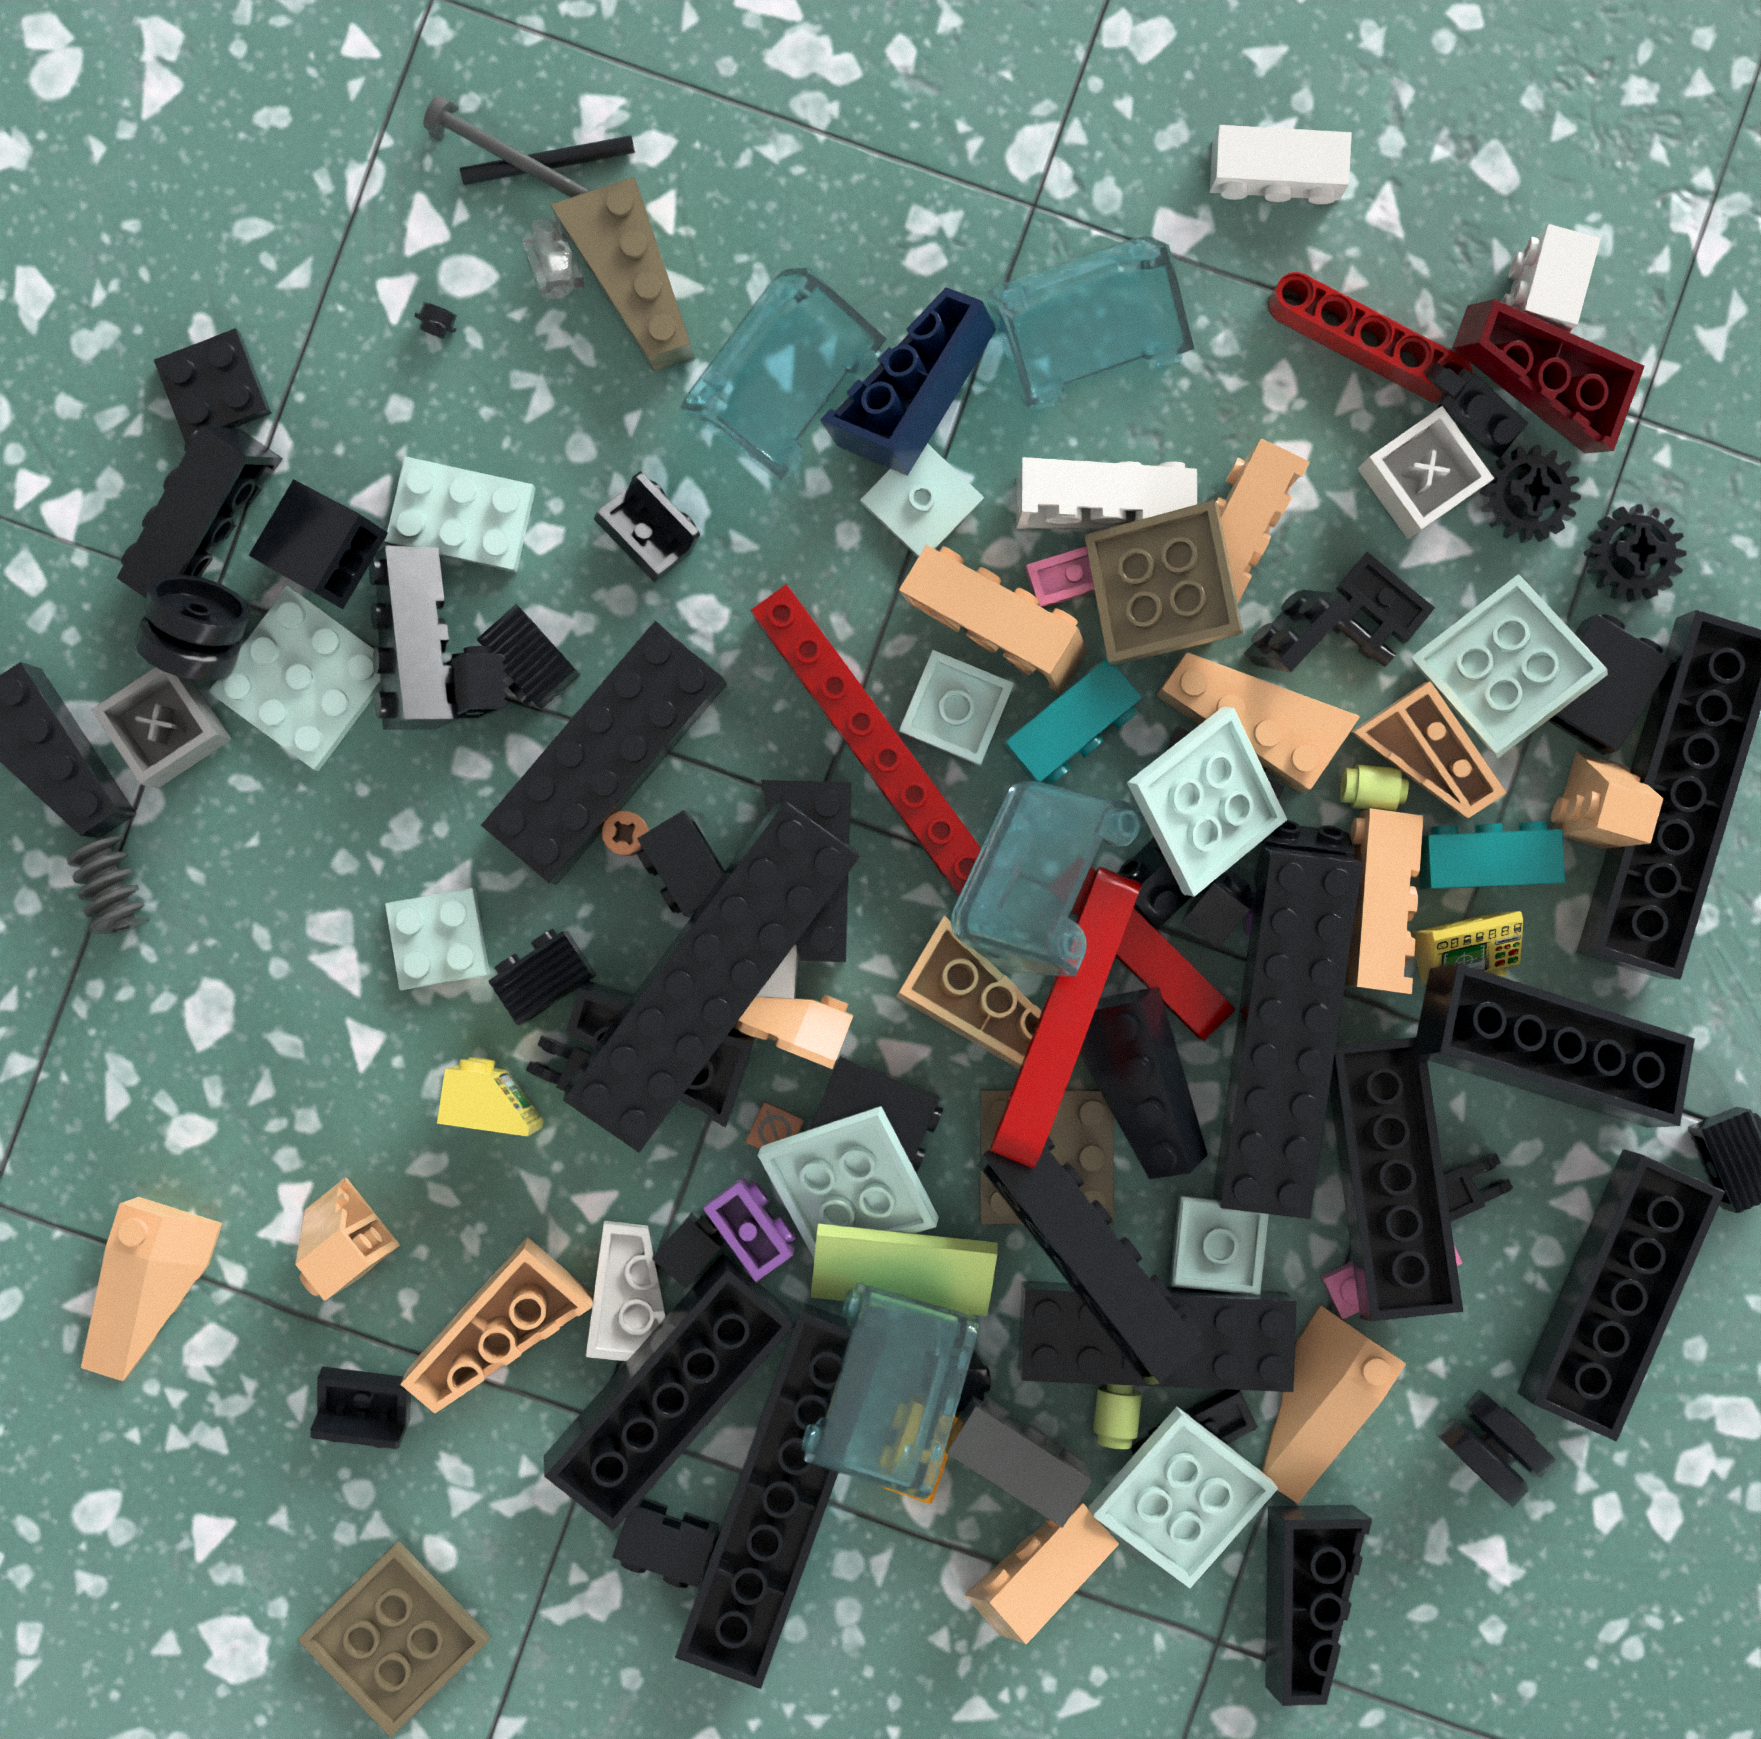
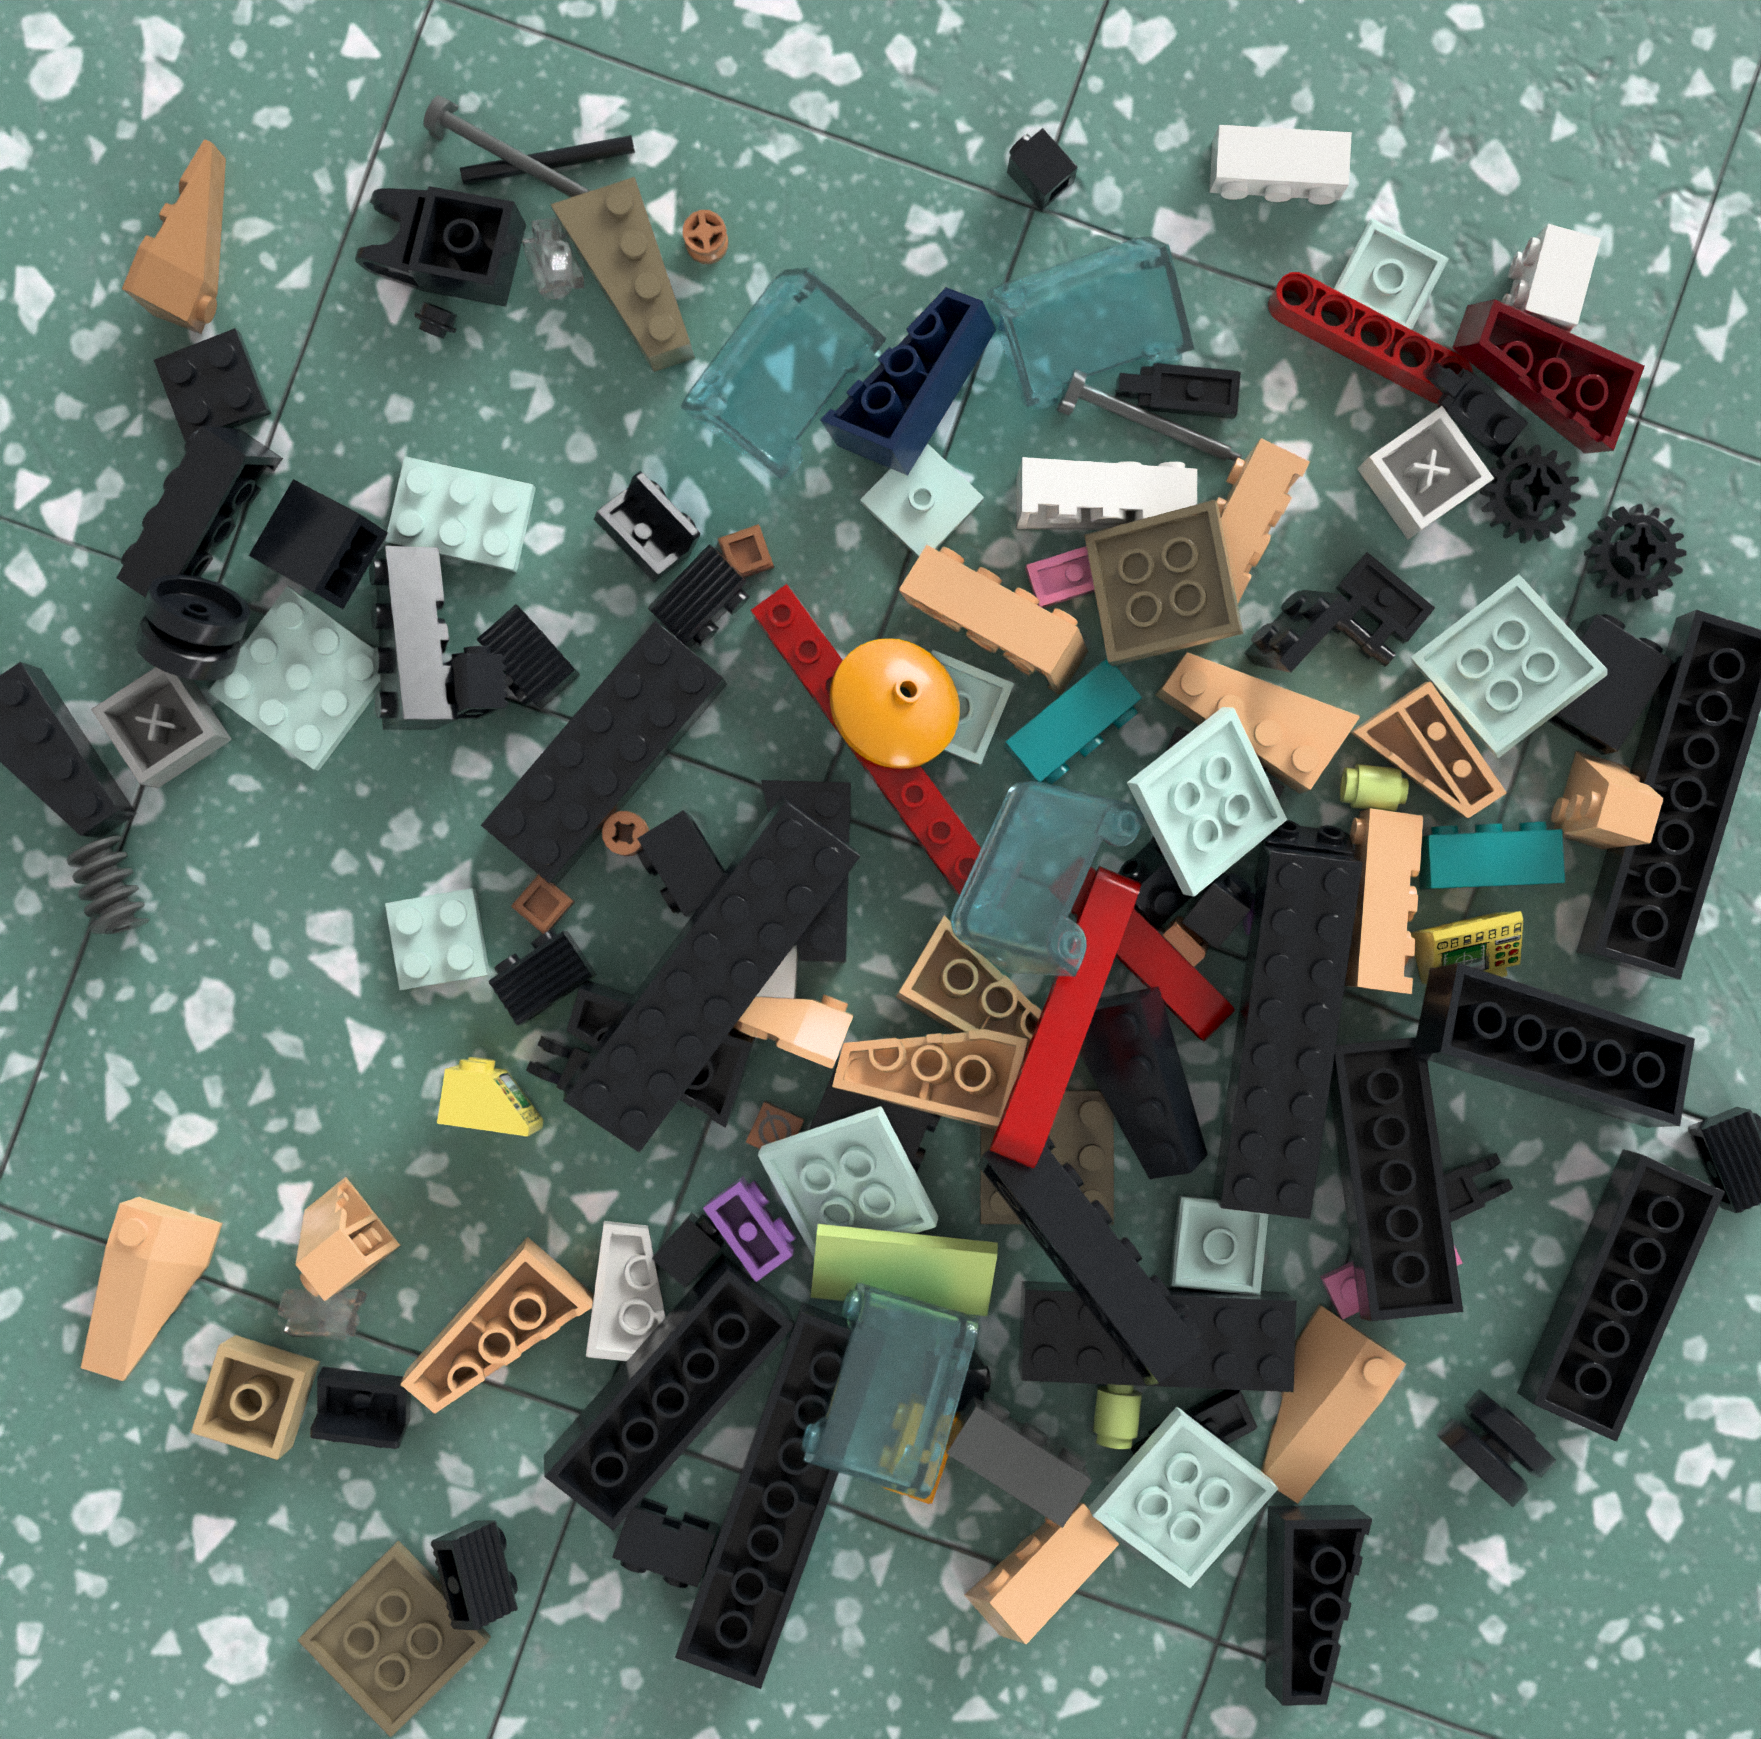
(179, 268): none -> medium nougat wedge
(255, 1397): none -> tan brick
(314, 1317): none -> clear hips
(448, 243): none -> black brick
(475, 1574): none -> black brick
(542, 904): none -> nougat tile
(701, 597): none -> black brick
(703, 226): none -> nougat wheel
(747, 551): none -> nougat tile
(883, 721): none -> light orange dish
(941, 1074): none -> light nougat wedge
(1041, 168): none -> black brick
(1077, 389): none -> dark grey piece
(1182, 390): none -> black hinge
(1186, 941): none -> nougat tile
(1391, 273): none -> light aqua plate

